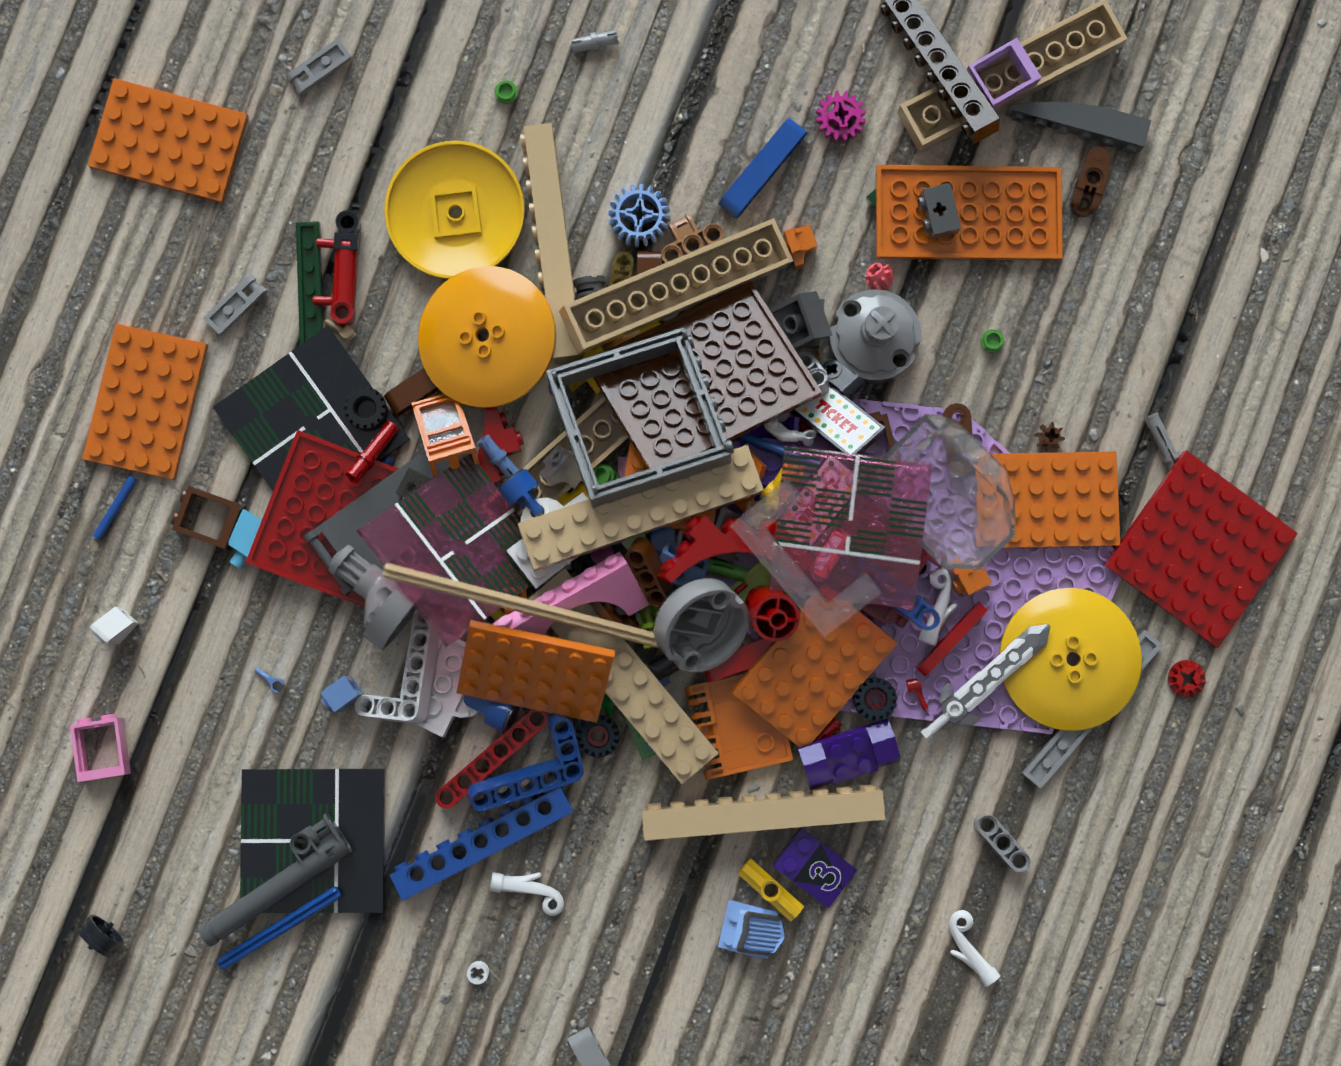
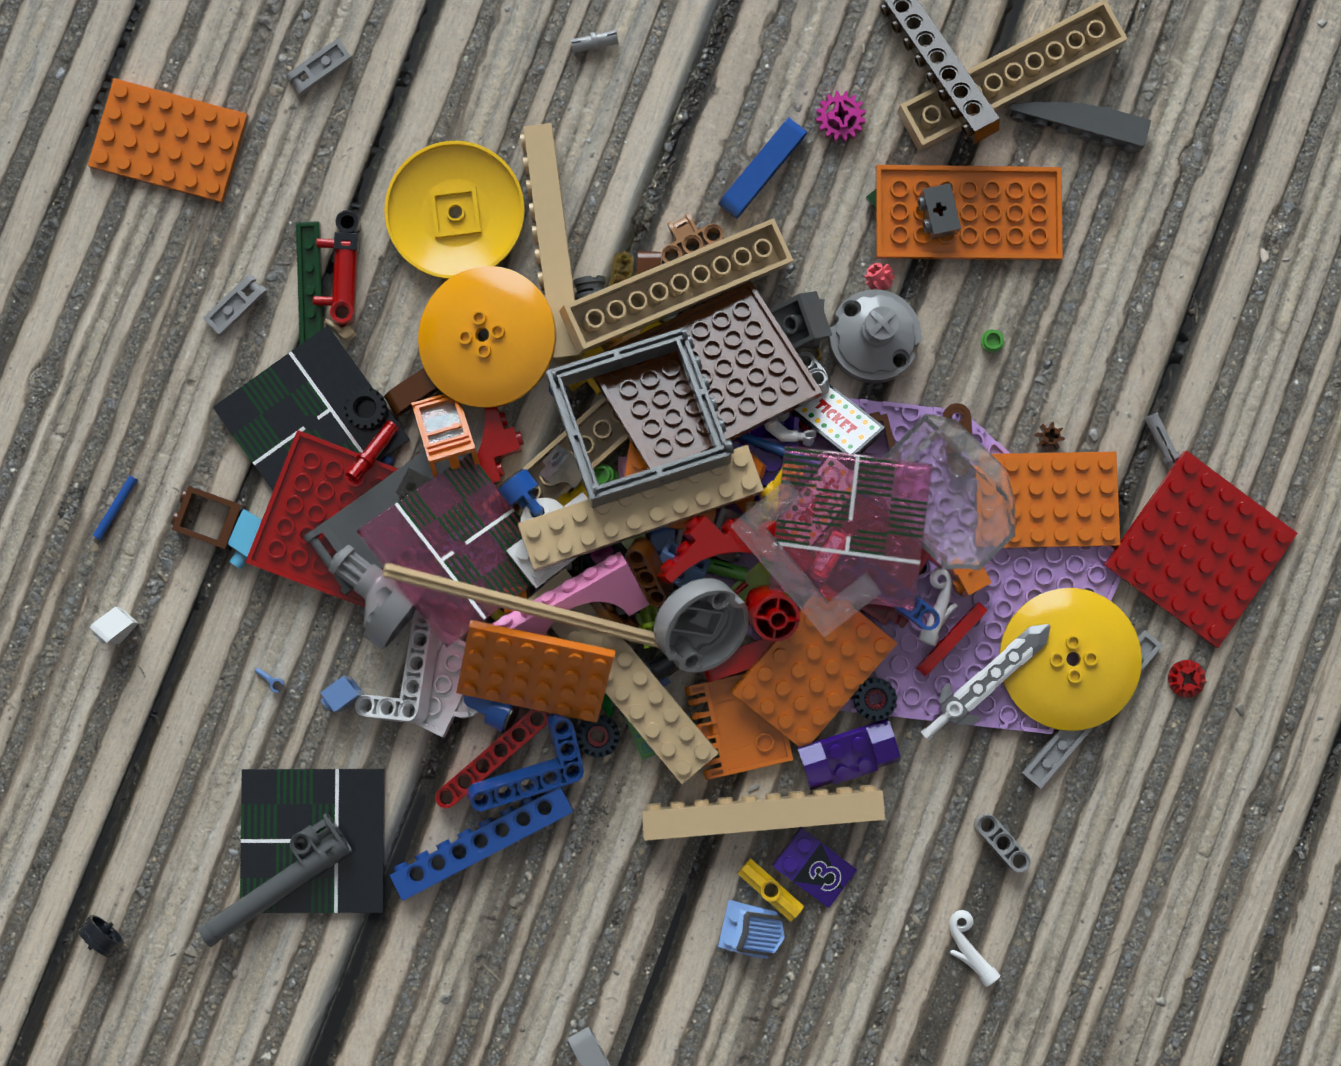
(79, 748): bright pink window -> none
(145, 401): orange plate -> none
(279, 928): blue axle -> none
(478, 964): white bush -> none
(497, 456): medium blue pin -> none
(506, 92): bright green plate -> none
(525, 884): white plant -> none
(640, 195): light blue gear -> none
(800, 243): orange brick -> none
(830, 729): red pin -> none
(843, 379): black piece -> none
(914, 685): red hand -> none
(1020, 60): lavender window -> none
(1096, 164): reddish brown piece -> none

